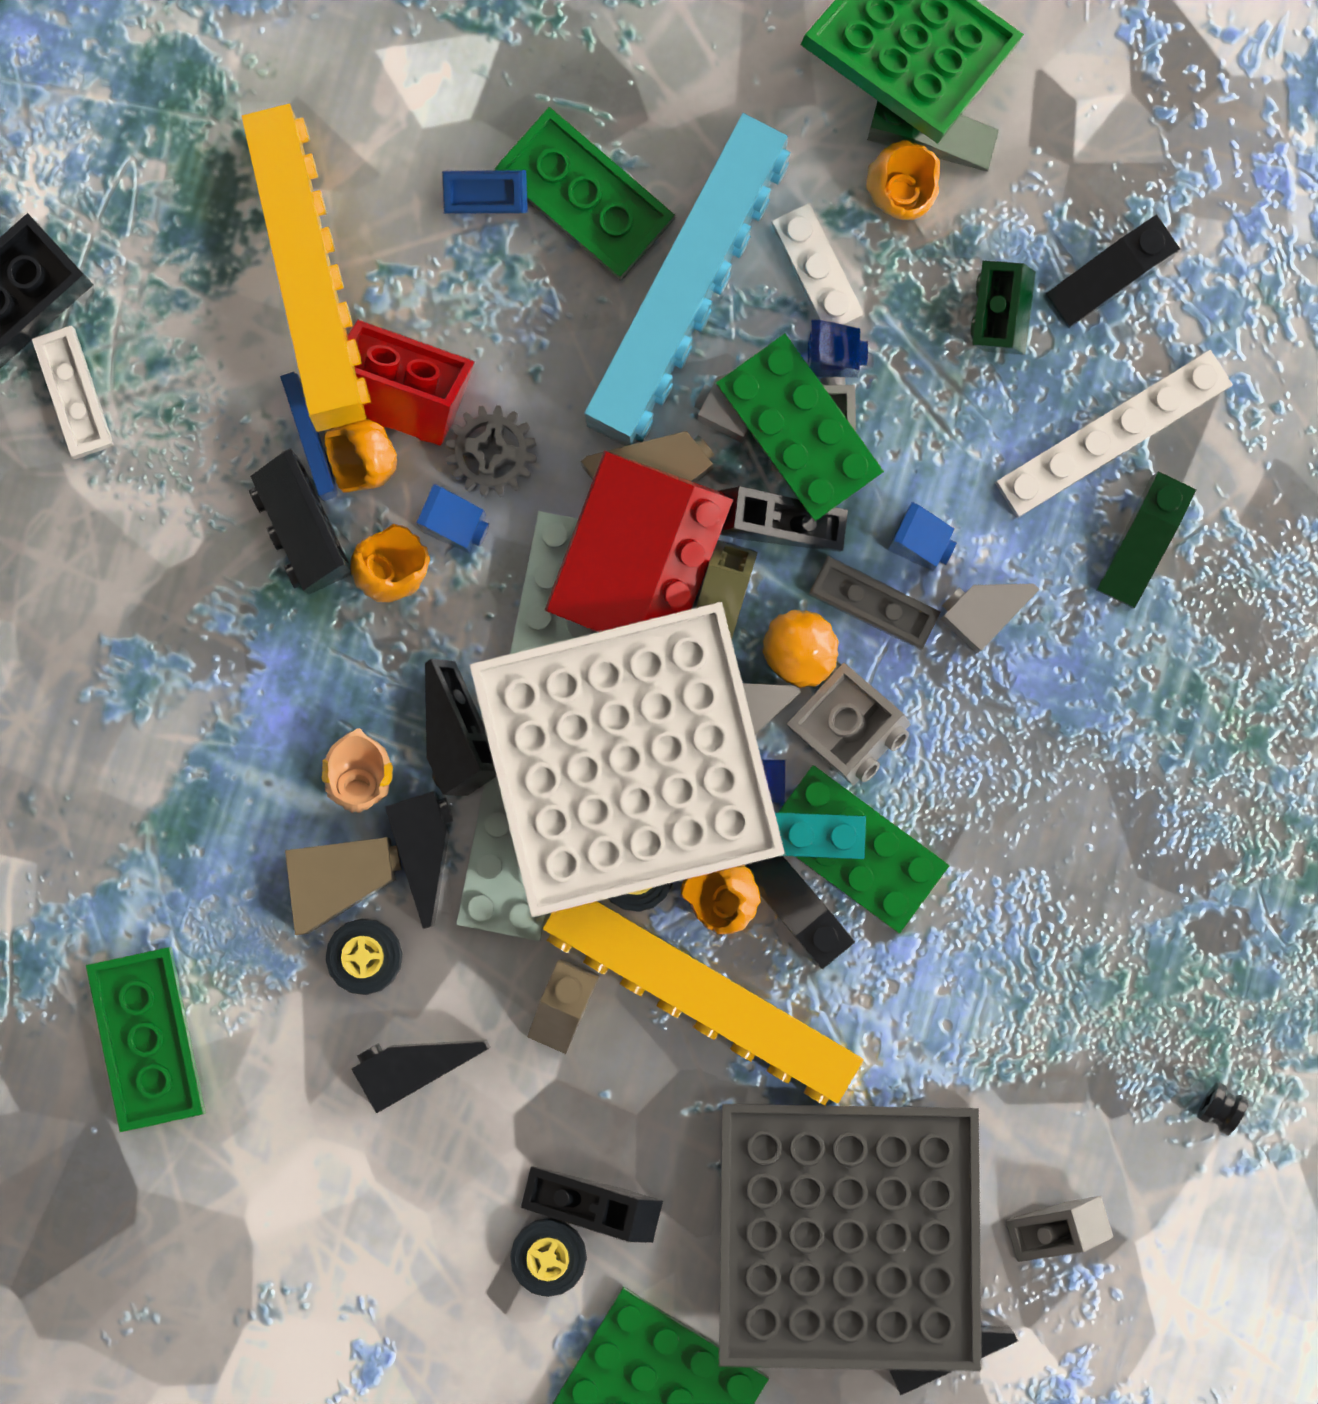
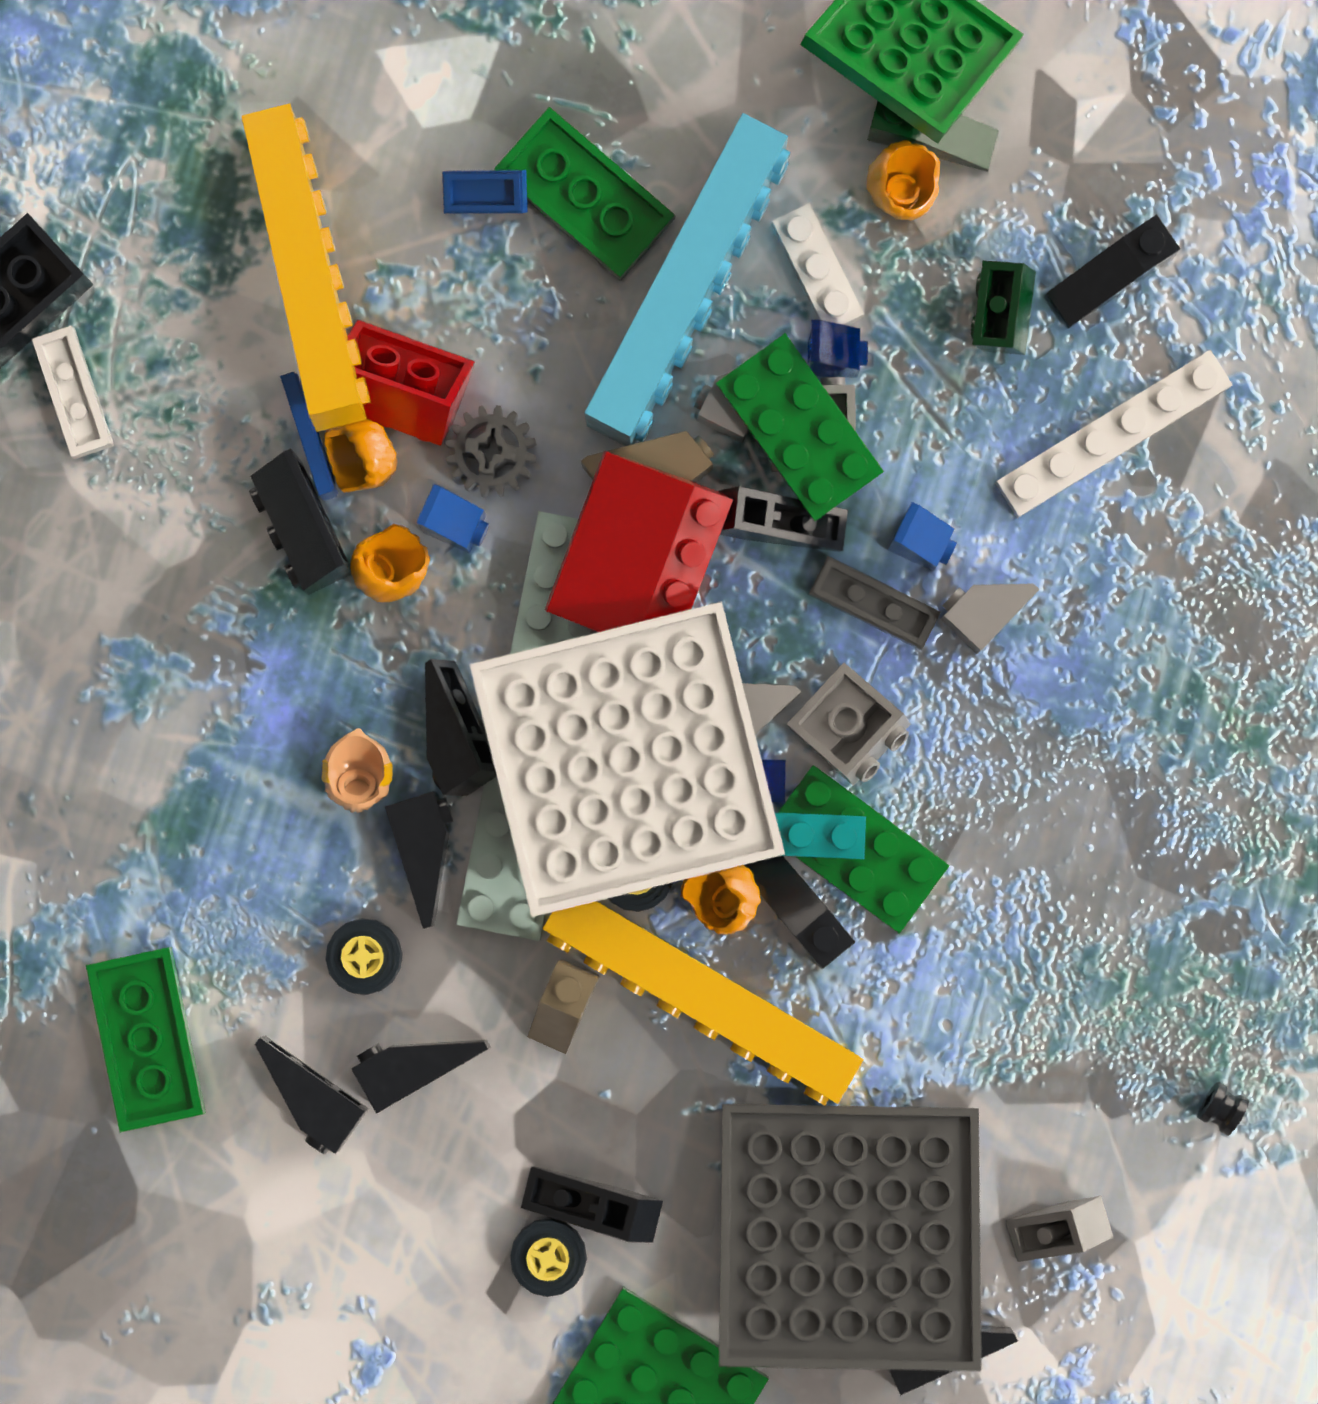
(315, 1102): none -> black slope
(337, 877): dark tan slope -> none
(728, 580): olive slope -> none
(801, 648): light orange hair -> none
(1146, 539): dark green slope -> none

